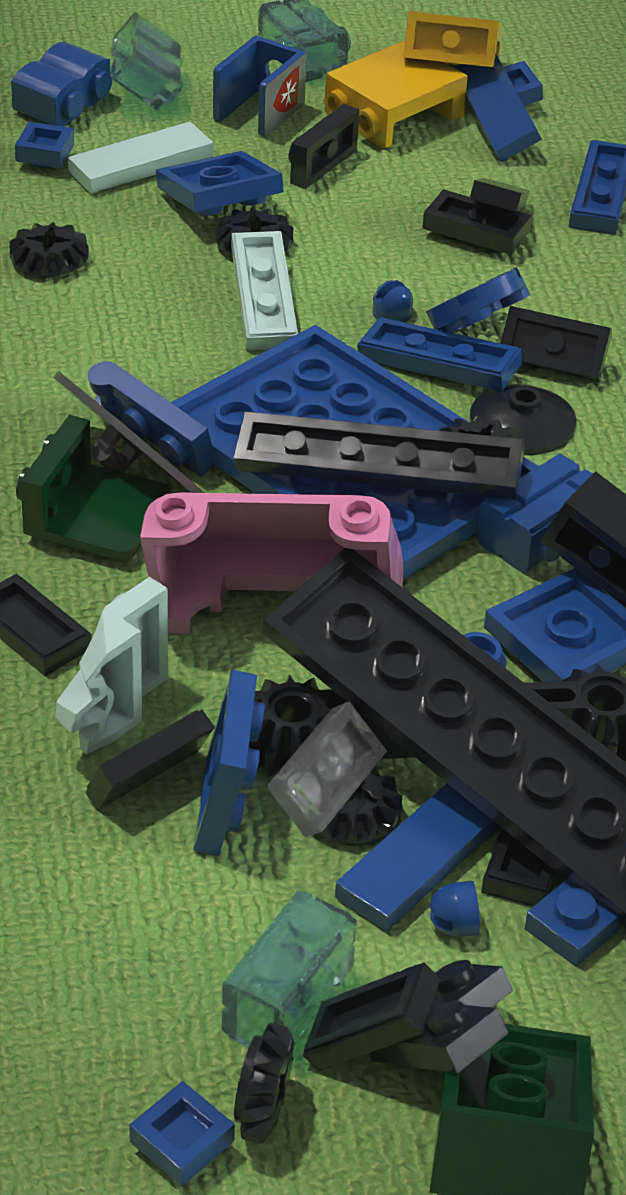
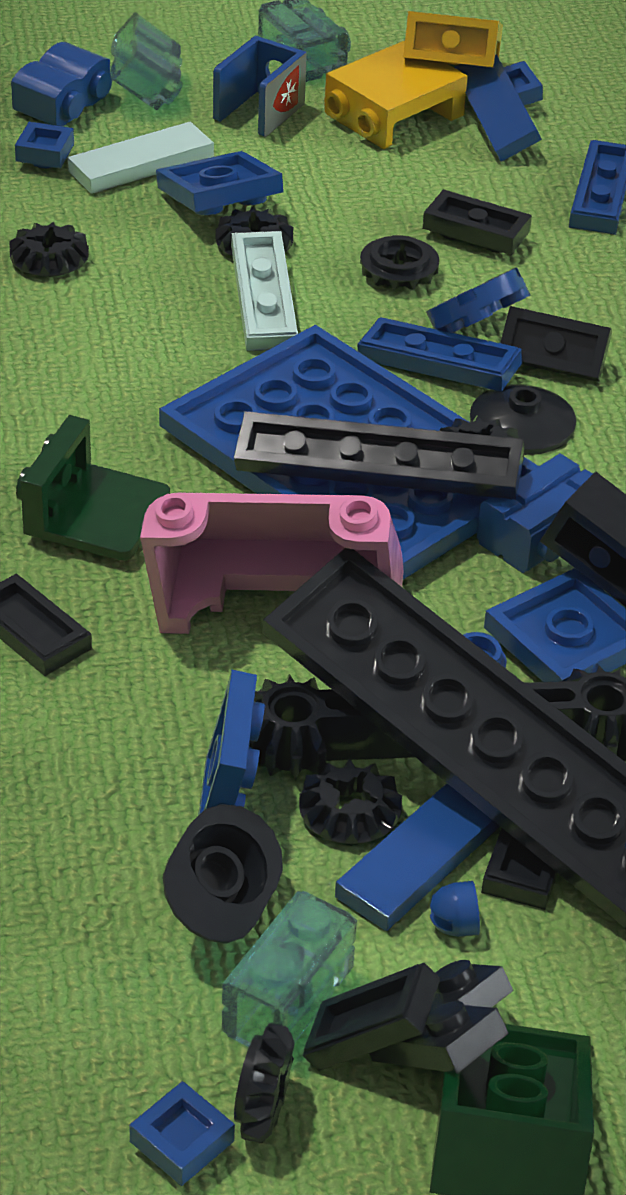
(104, 449): dark grey shield -> none
(118, 667): light aqua plate -> none
(149, 758): black tile -> none
(152, 417): blue plate -> none
(223, 873): none -> black piece
(323, 146): black plate -> none
(326, 769): clear plate -> none
(382, 258): none -> black gear
(393, 301): blue hinge -> none
(499, 194): black tile -> none
(571, 923): blue plate -> none

